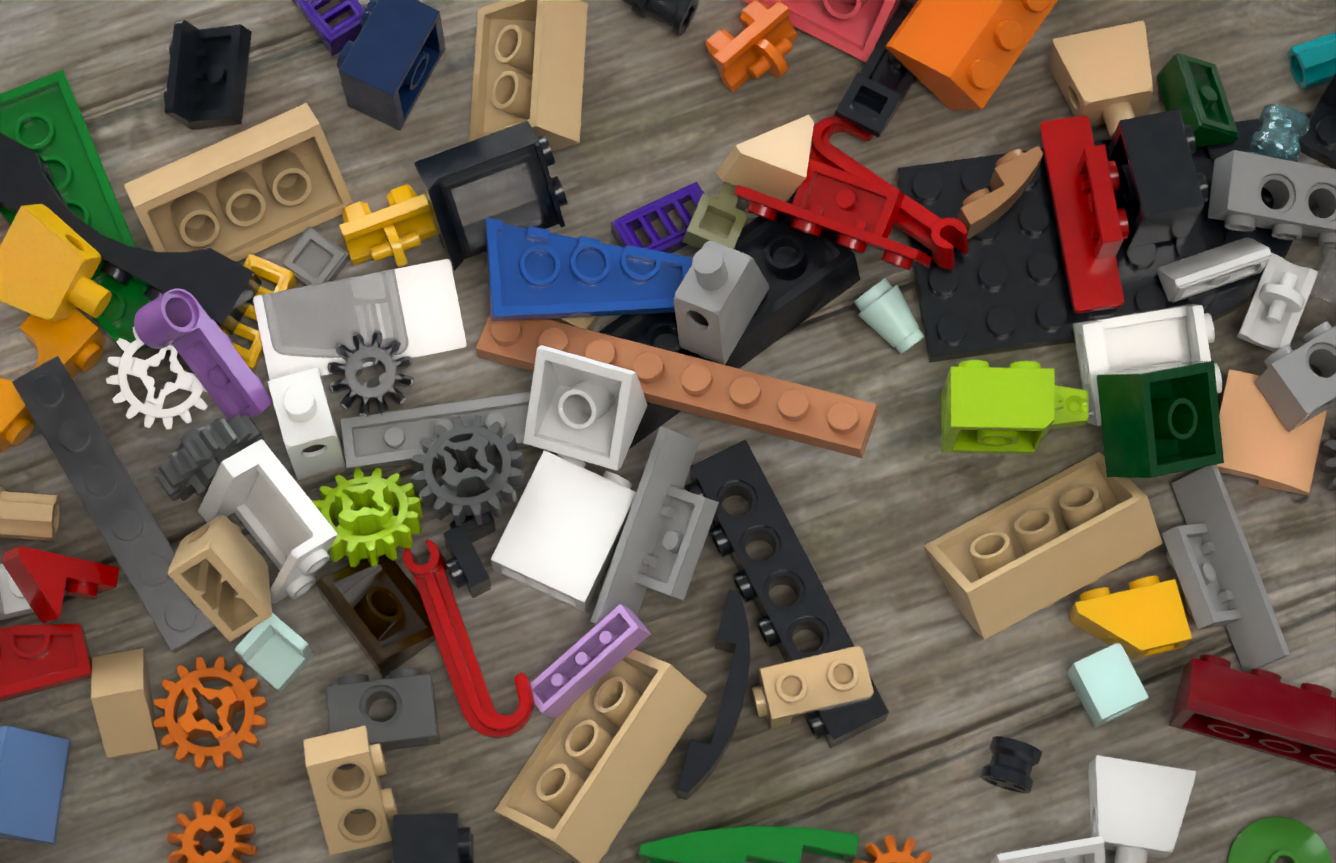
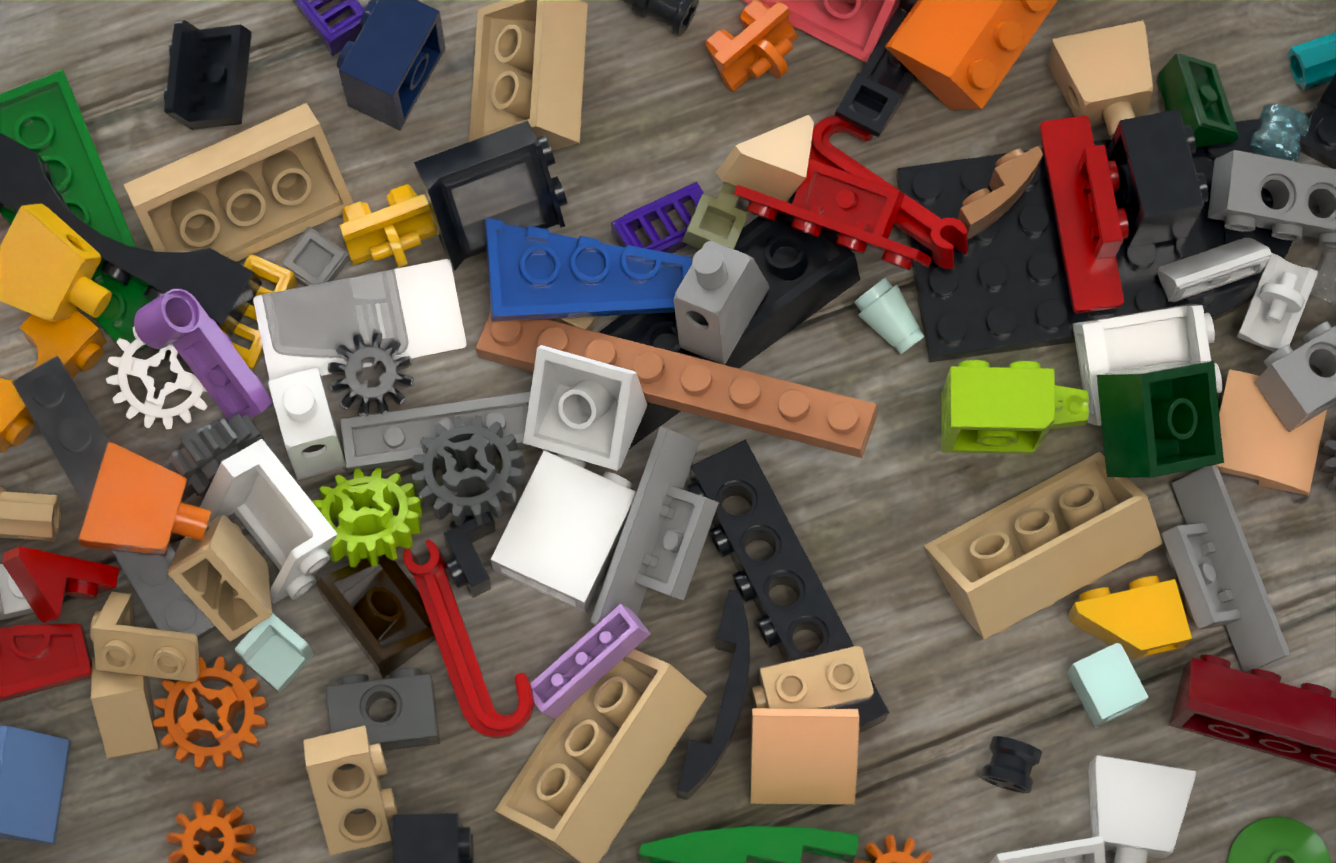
(138, 506): none -> orange torso
(140, 650): none -> tan bracket
(804, 756): none -> light nougat slope

